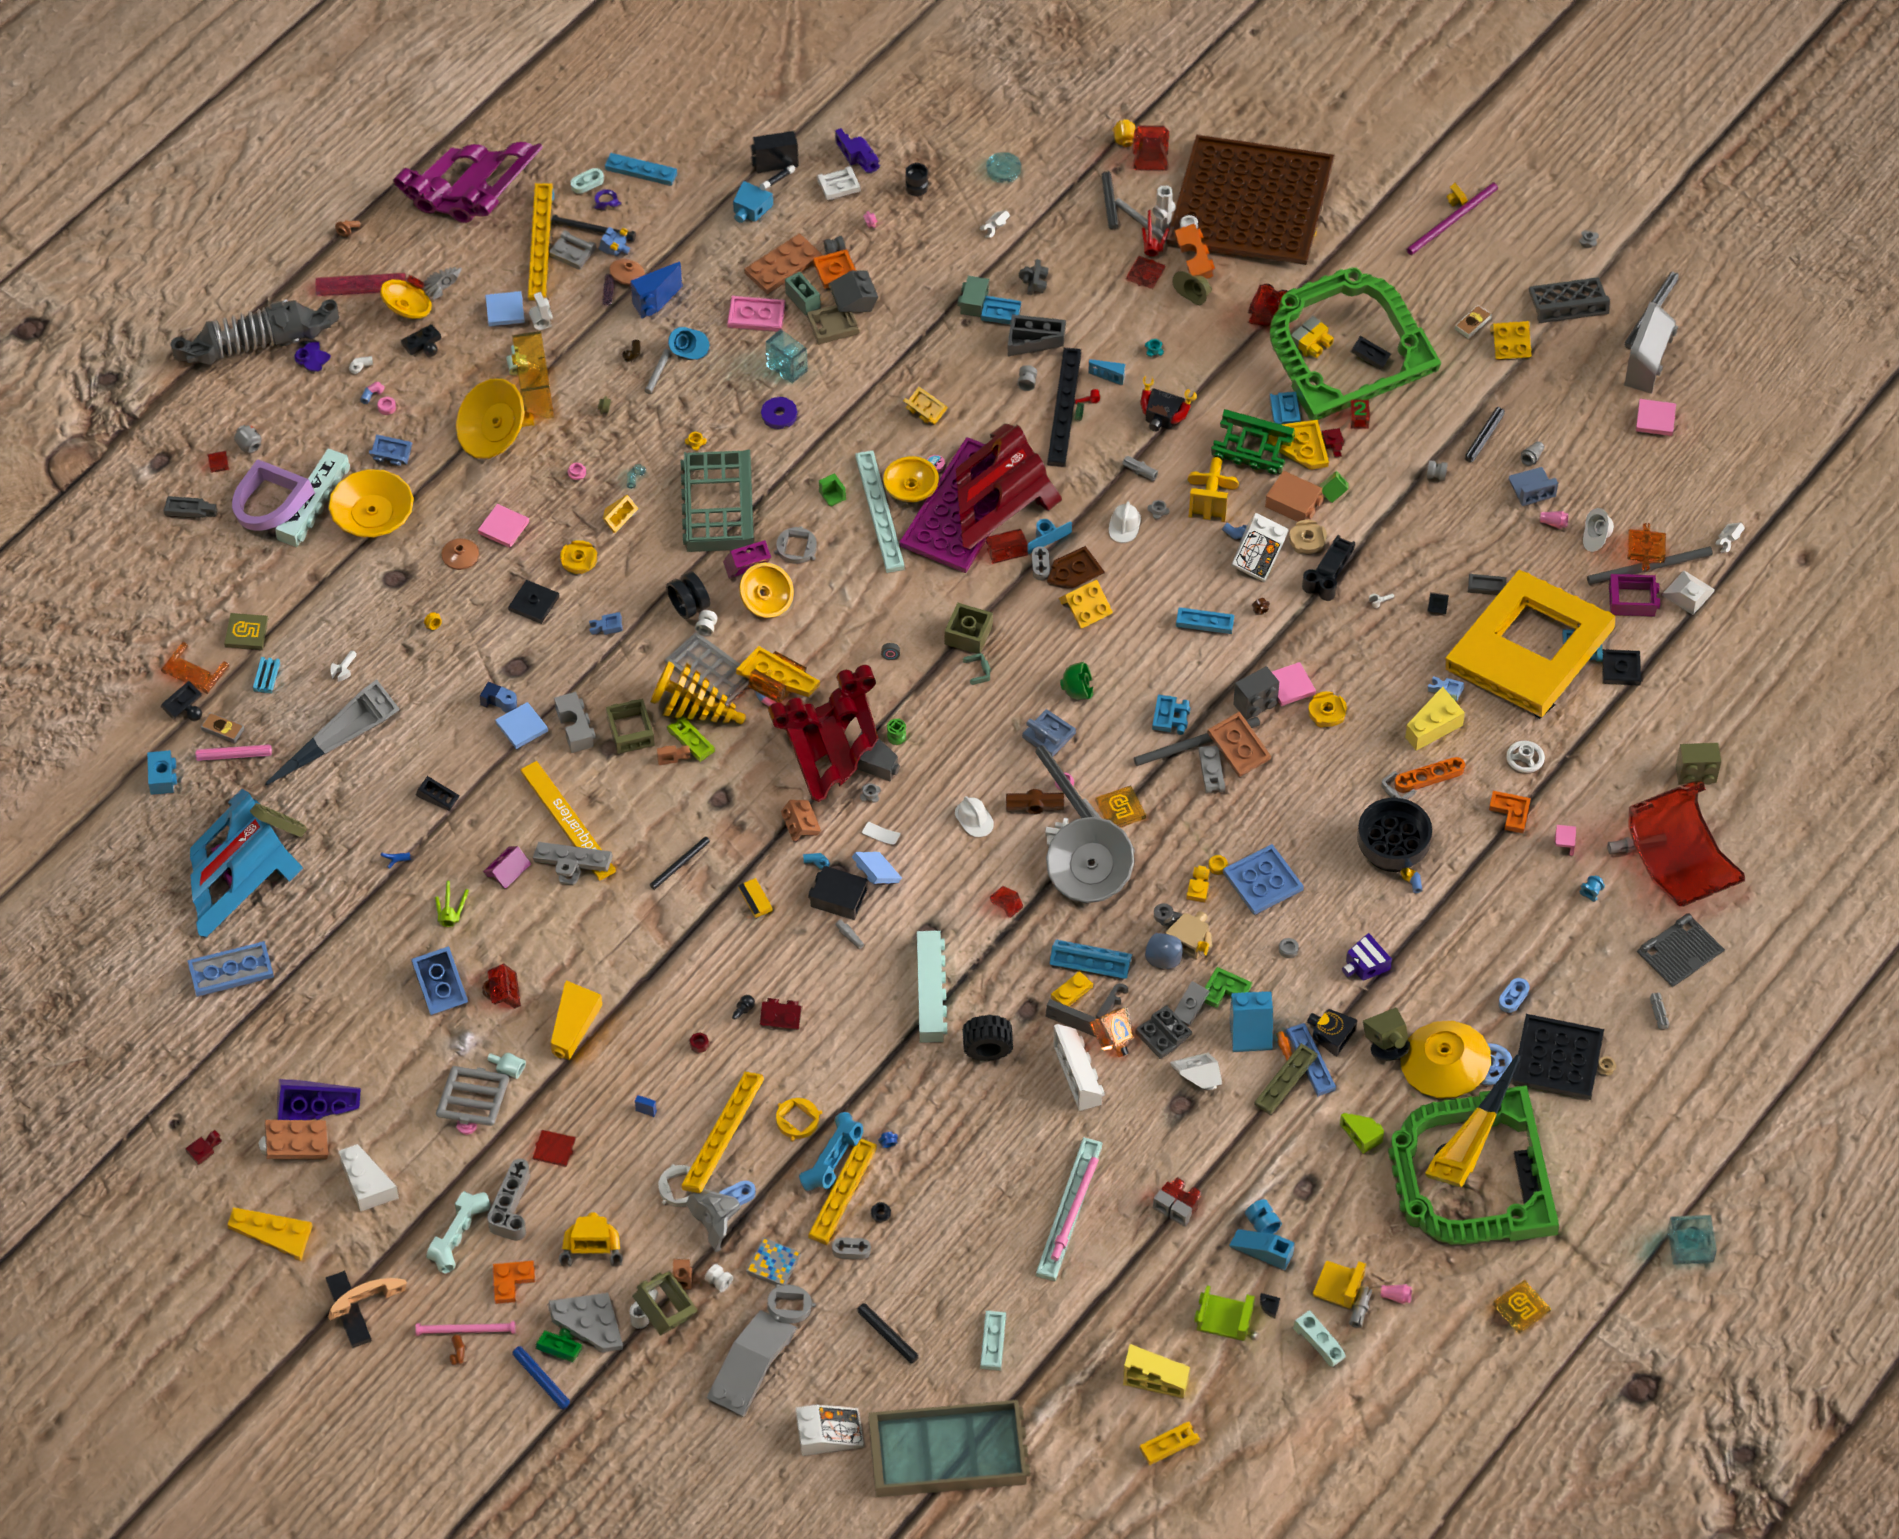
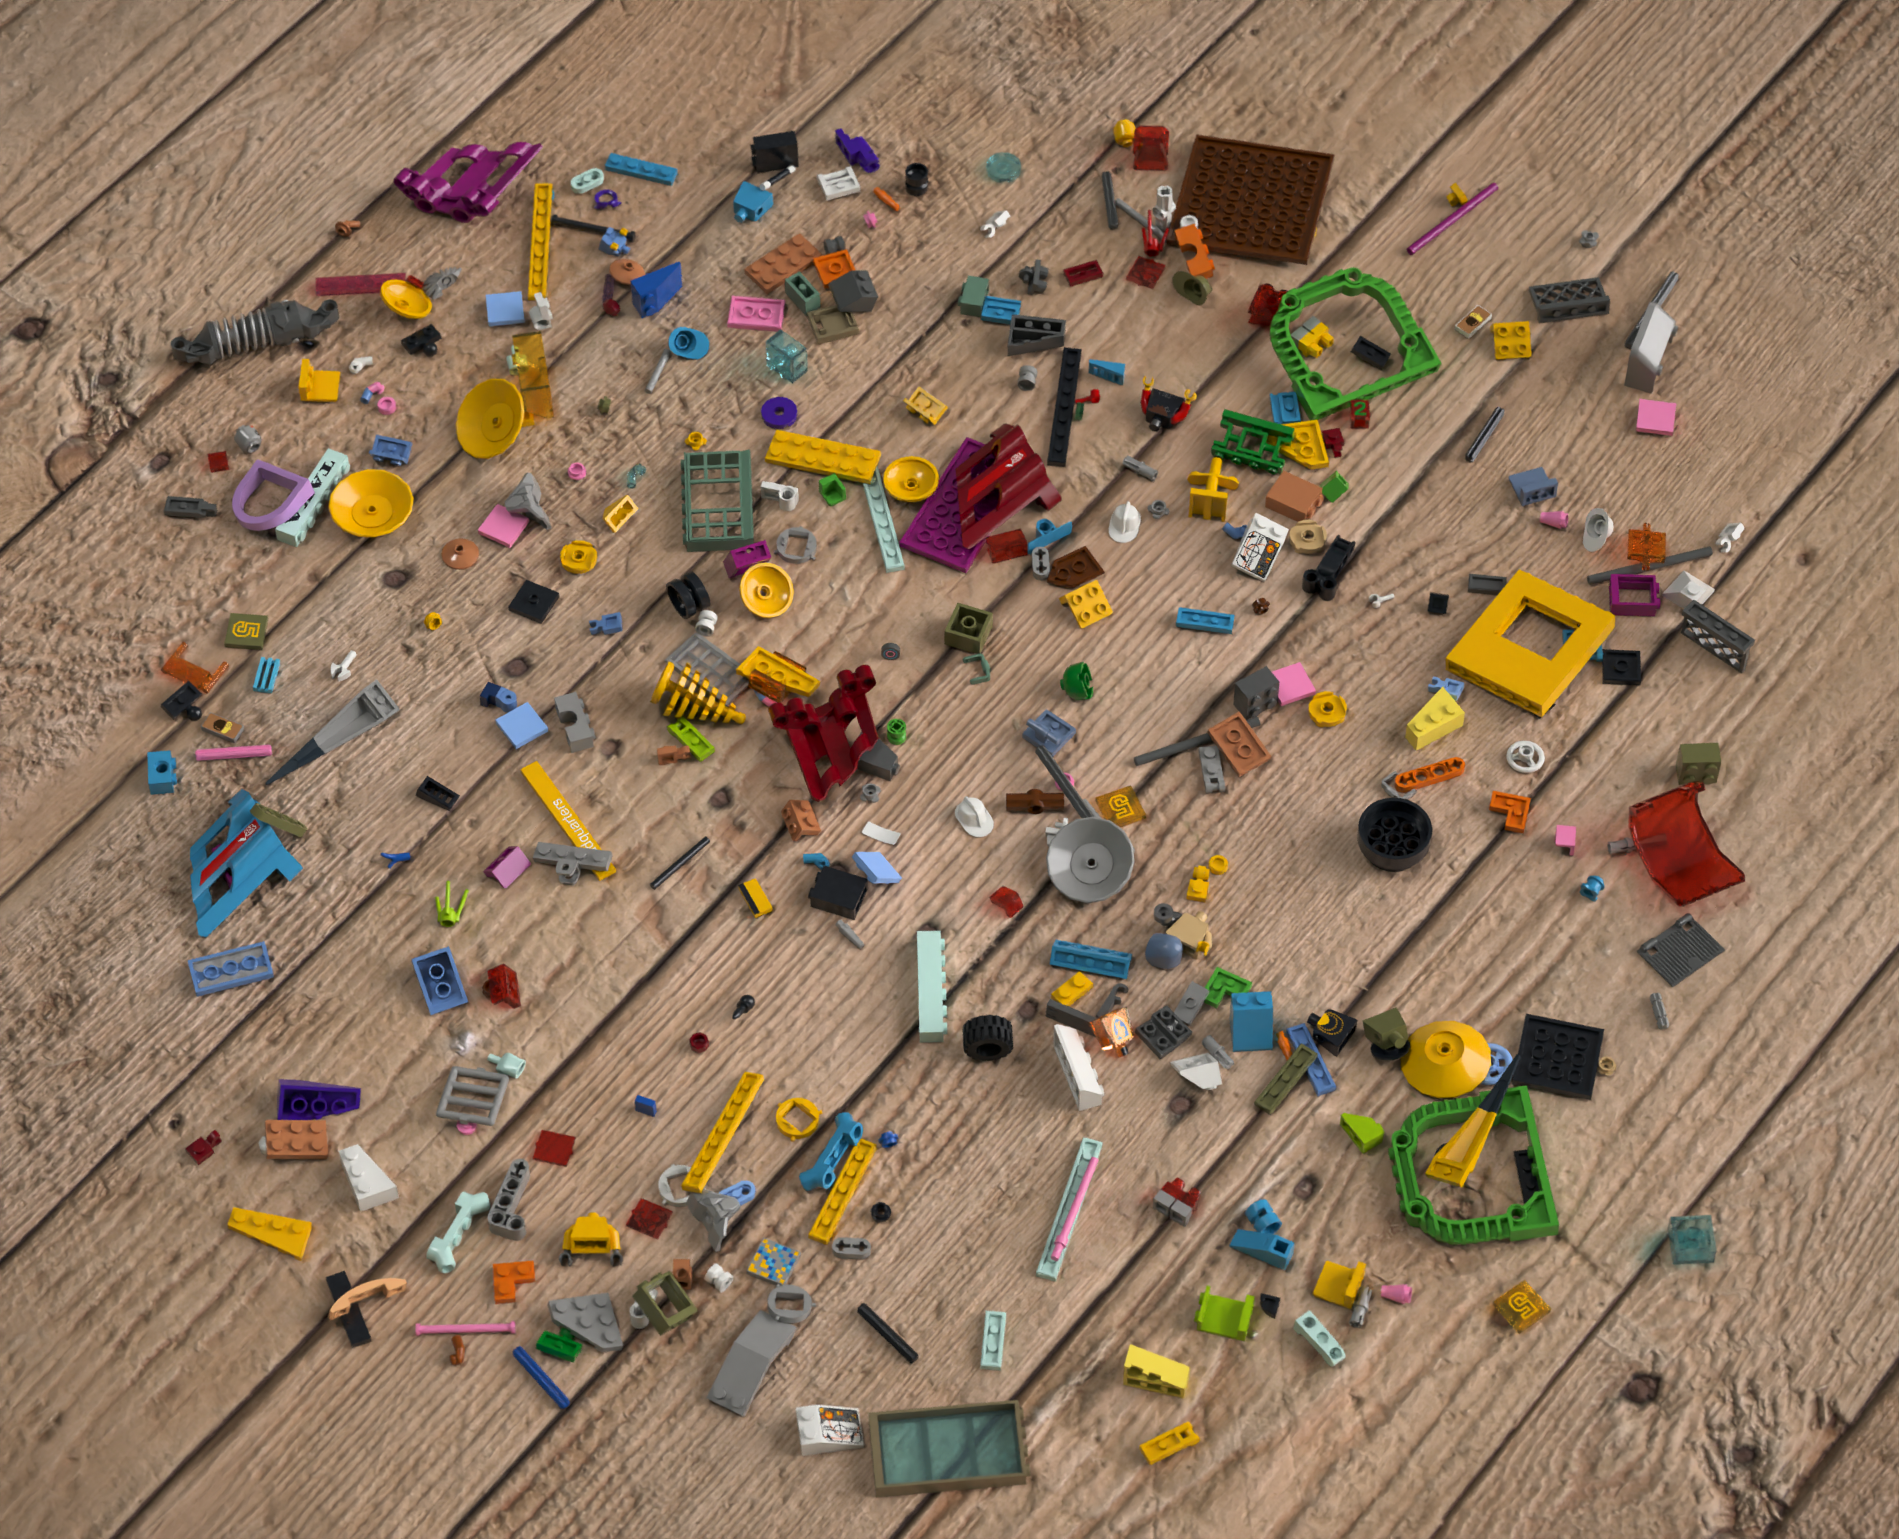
(312, 357): dark purple plate -> none
(318, 385): none -> yellow bracket
(526, 499): none -> light grey piece
(569, 254): light grey plate -> none
(574, 1017): yellow slope -> none
(611, 307): none -> dark red tile
(634, 353): dark brown arm -> none
(635, 740): olive window -> none
(649, 1218): none -> clear red piece
(781, 1014): dark red bracket -> none
(786, 495): none -> white plate
(822, 456): none -> yellow plate
(884, 197): none -> orange animal
(938, 461): tile -> none
(1084, 275): none -> dark red tile
(1154, 343): teal plate -> none
(1164, 714): dark azure plate -> none
(1217, 1052): none -> light grey axle
(1263, 879): medium blue plate -> none
(1288, 948): light grey tile -> none
(1366, 959): dark purple torso -> none
(1412, 877): arm -> none
(1437, 470): light grey wheel -> none
(1512, 996): light blue plate -> none
(1532, 453): light grey cone -> none
(1715, 627): none -> dark grey fence

